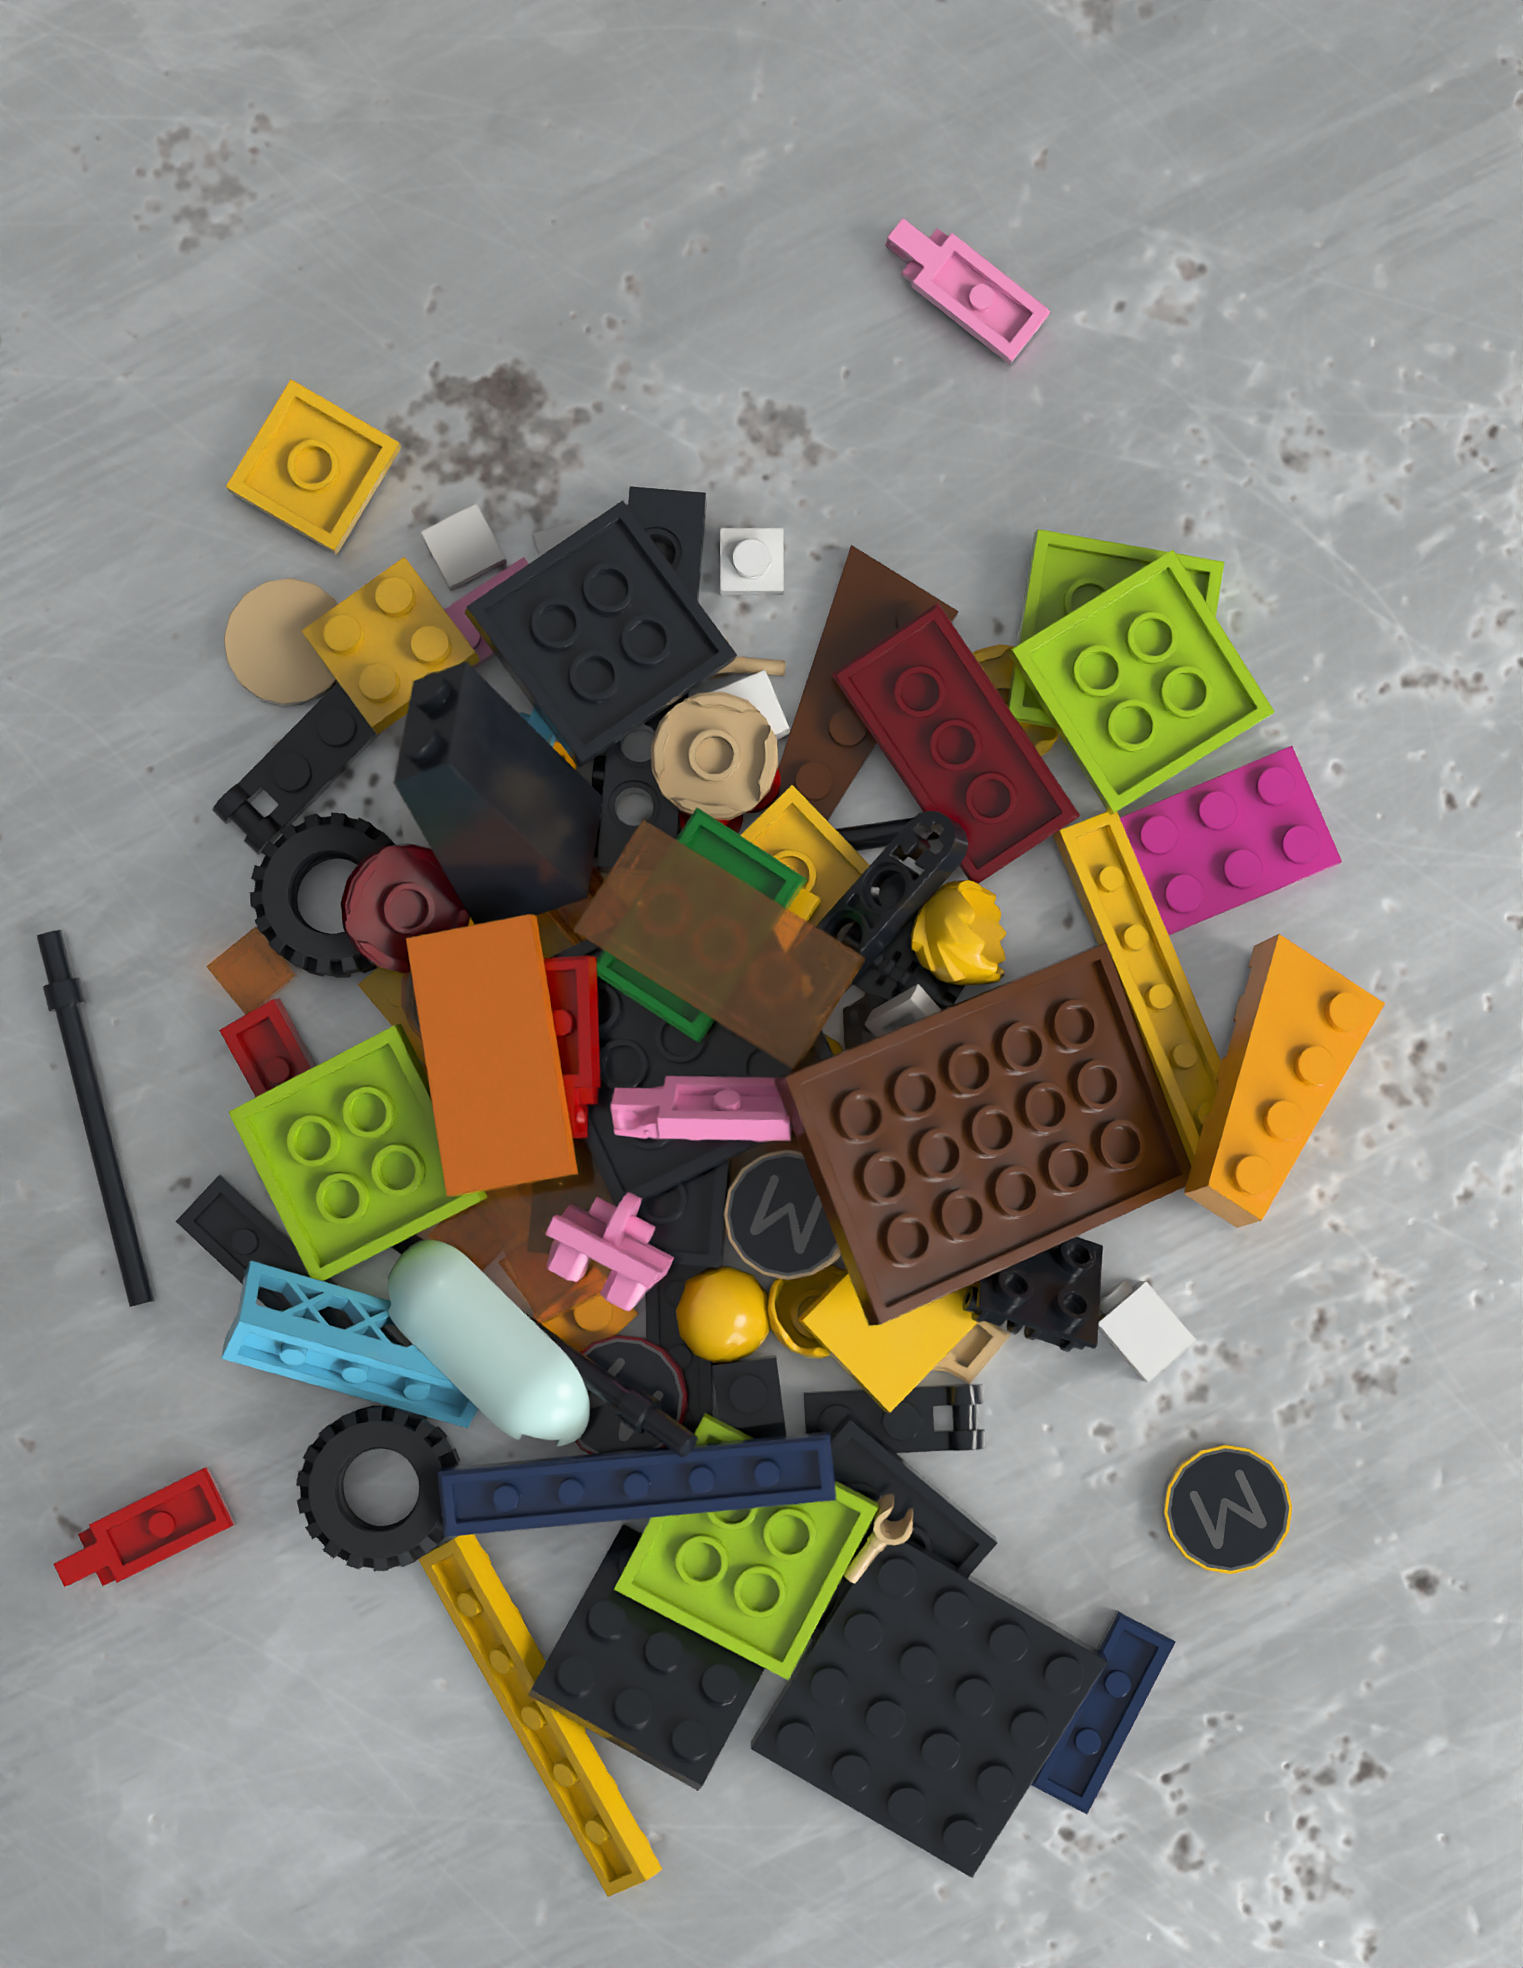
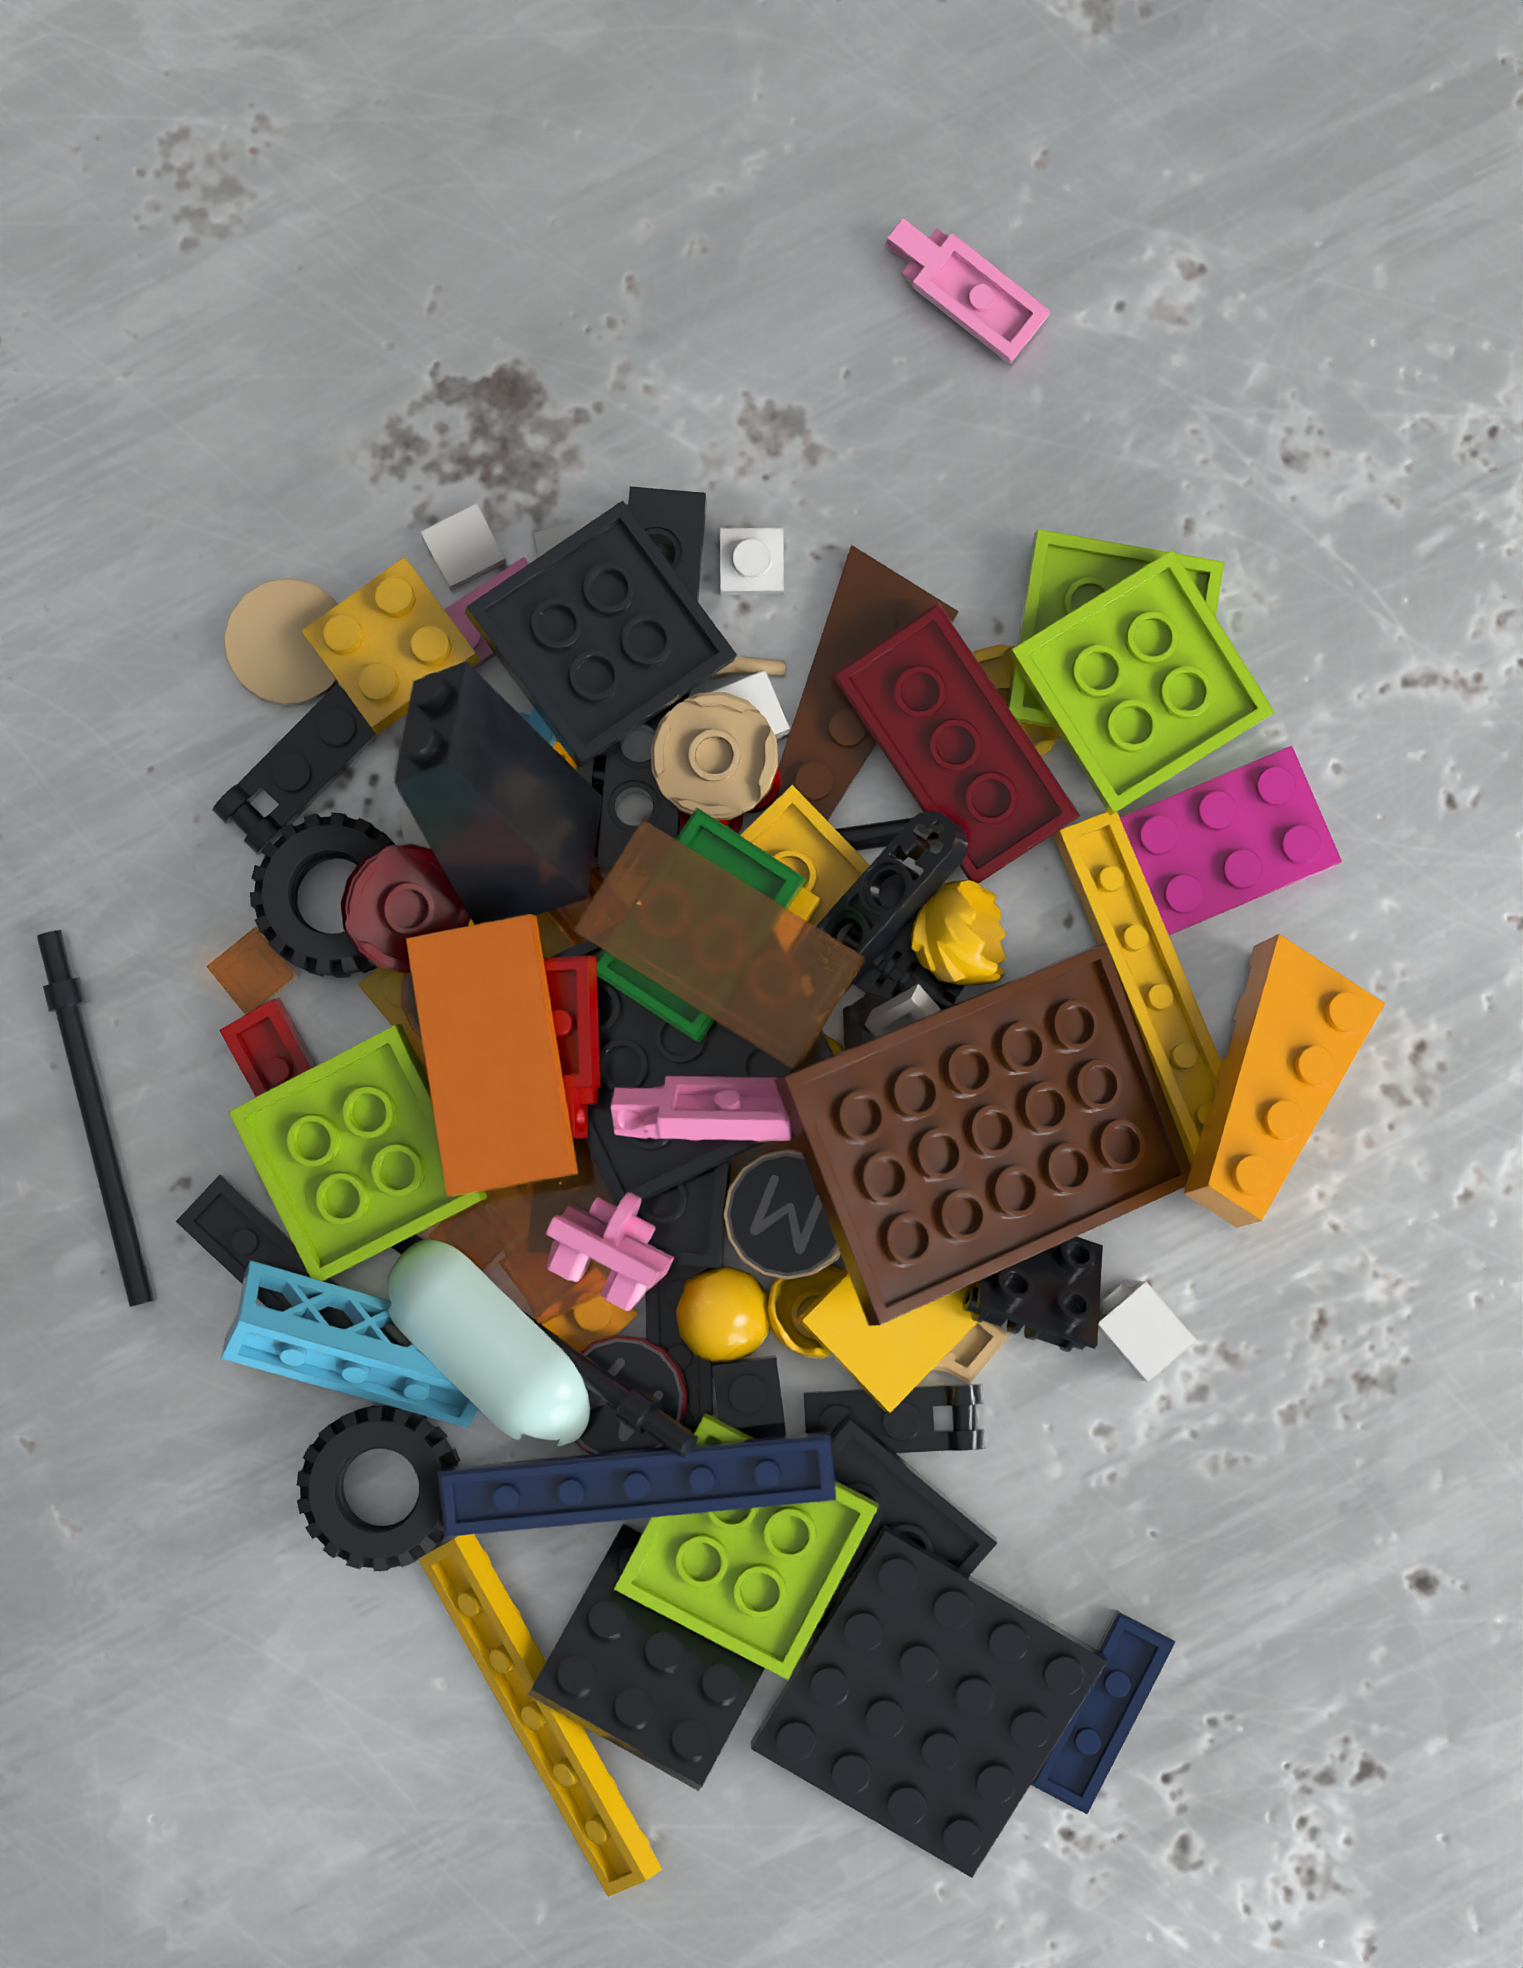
(149, 1531): red hinge -> none
(313, 466): yellow plate -> none
(878, 1539): tan hand -> none
(1227, 1509): black tile -> none

